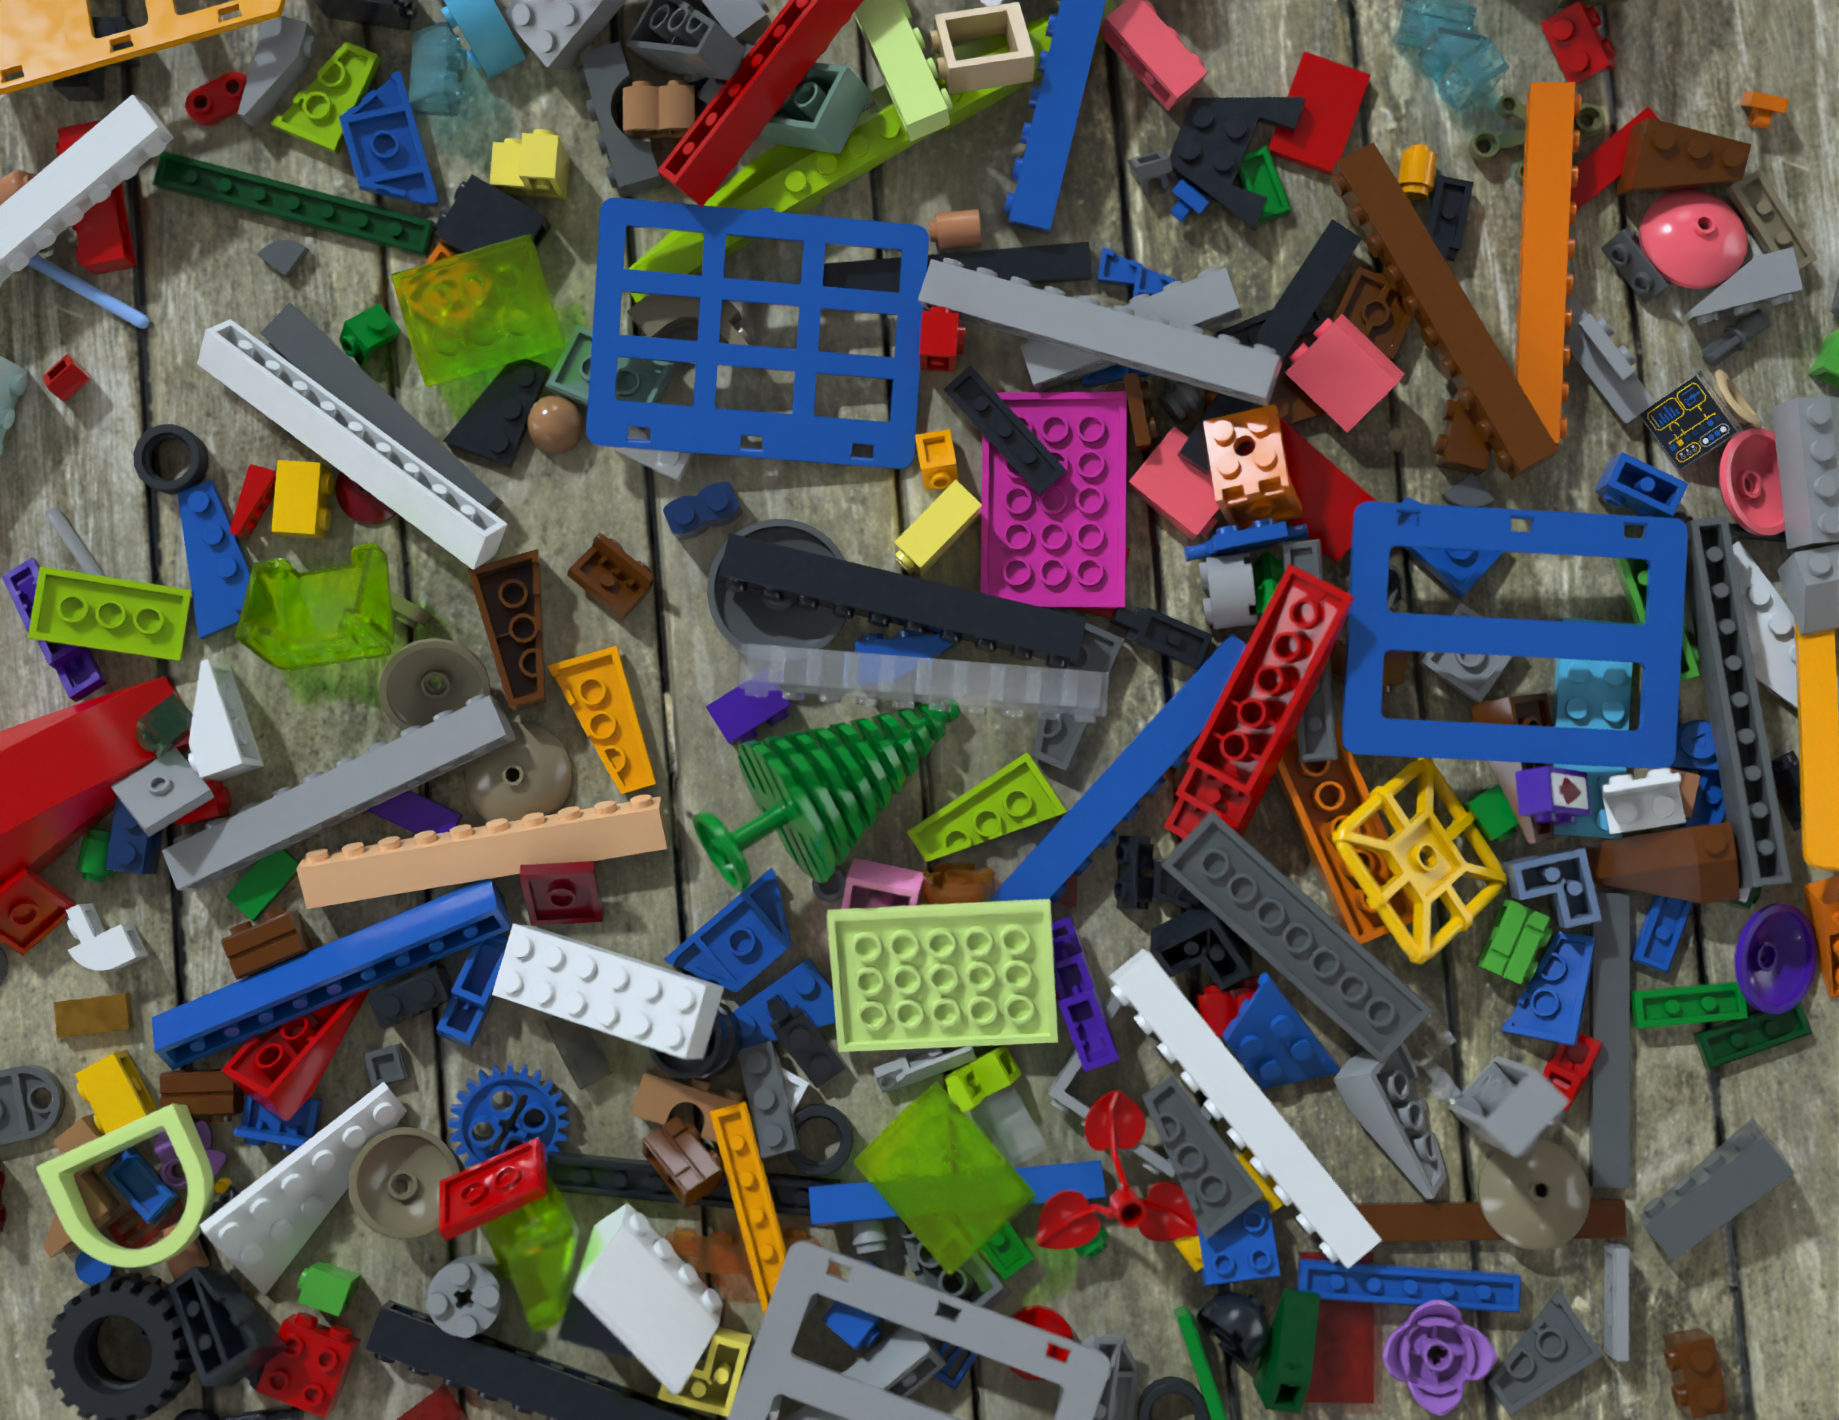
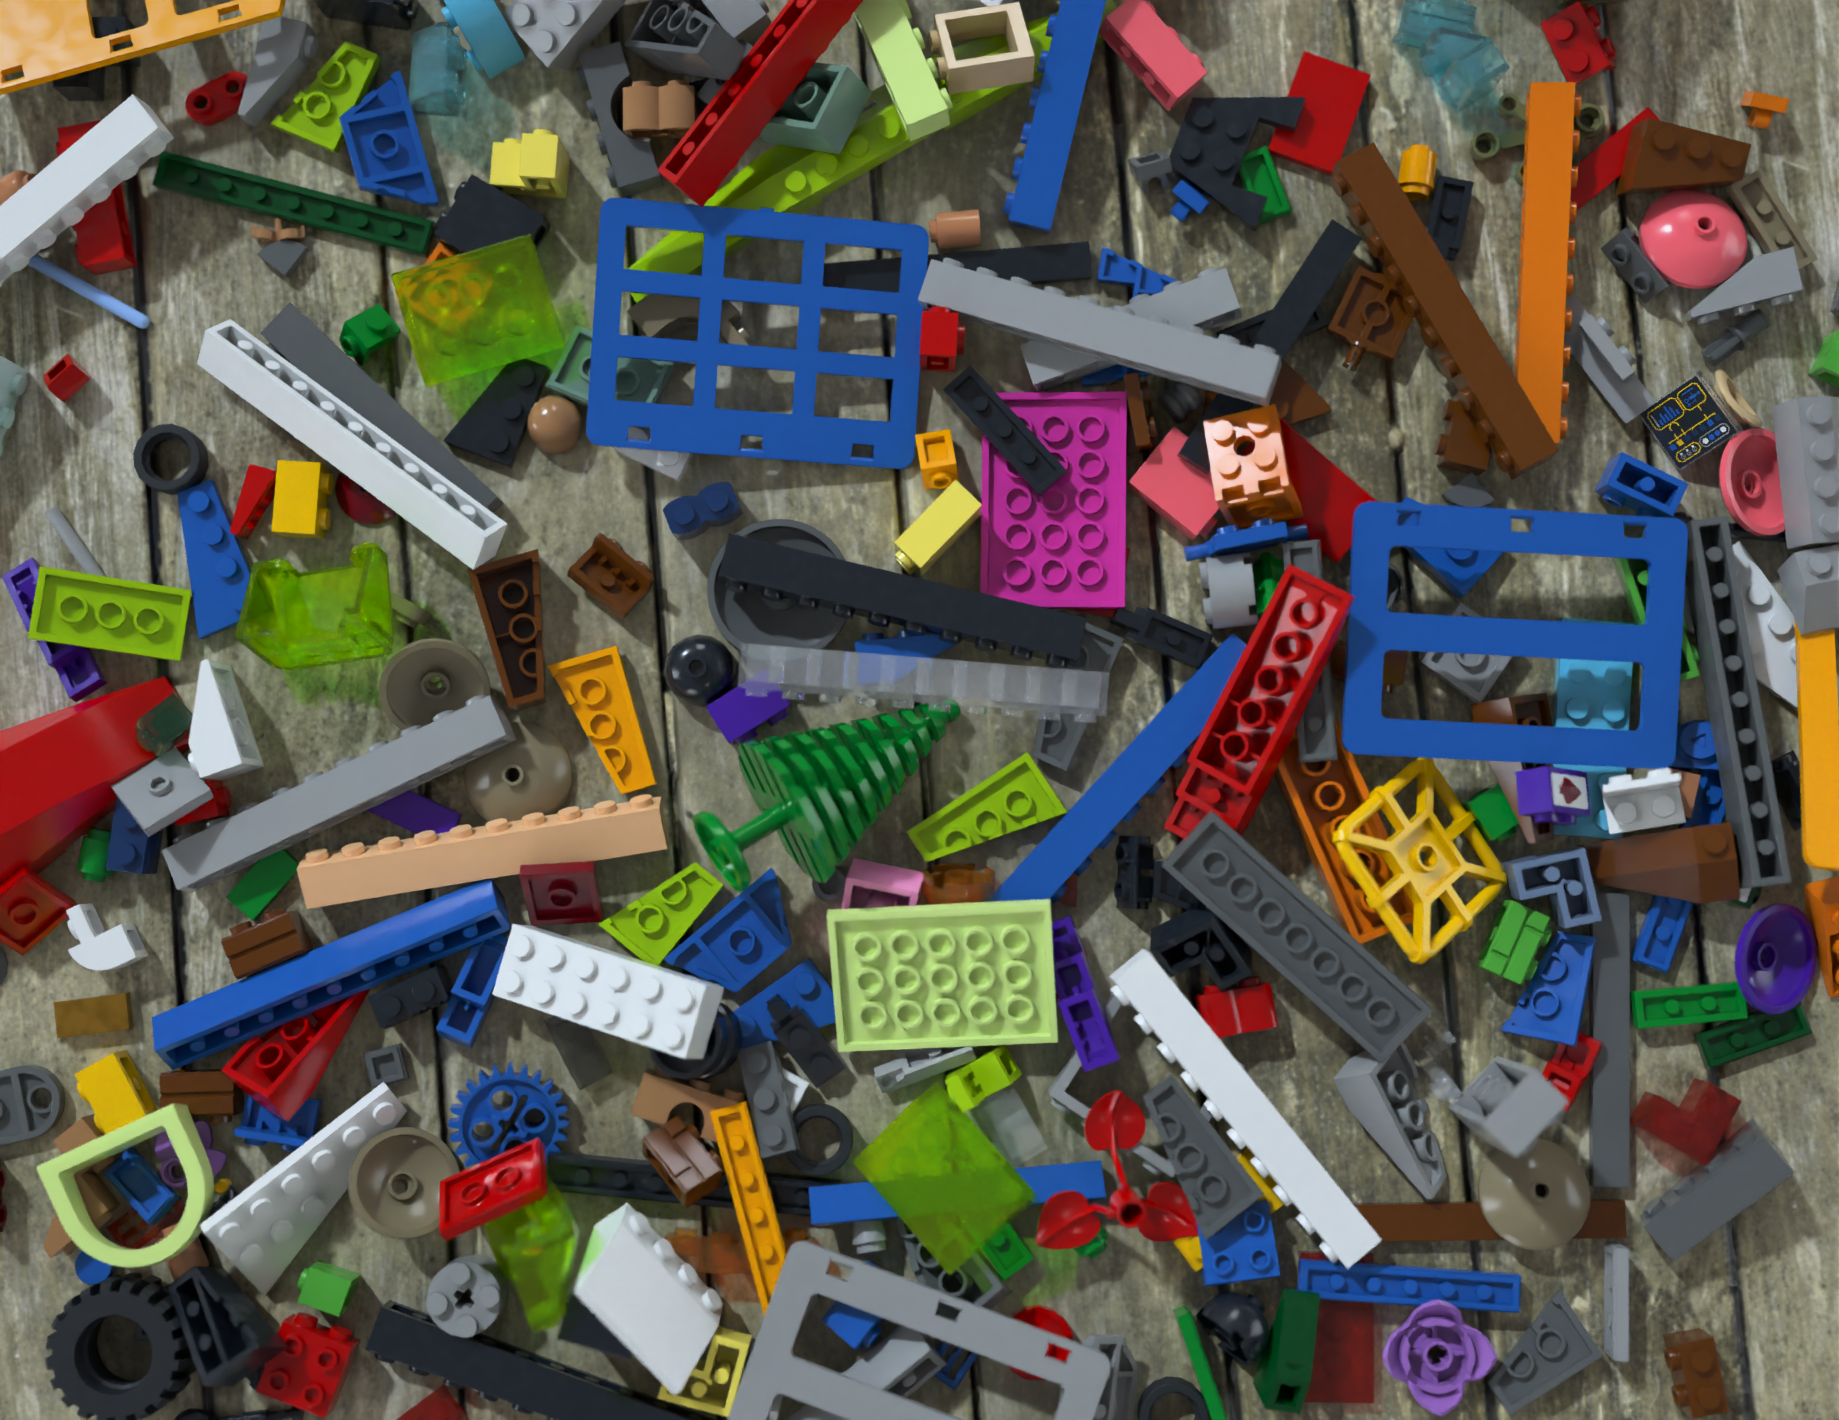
(280, 234): none -> medium nougat piece
(663, 916): none -> lime wing
(700, 670): none -> black cylinder
(1276, 1040): blue wing -> none
(1343, 372): coral brick -> none
(1693, 1126): none -> clear red brick

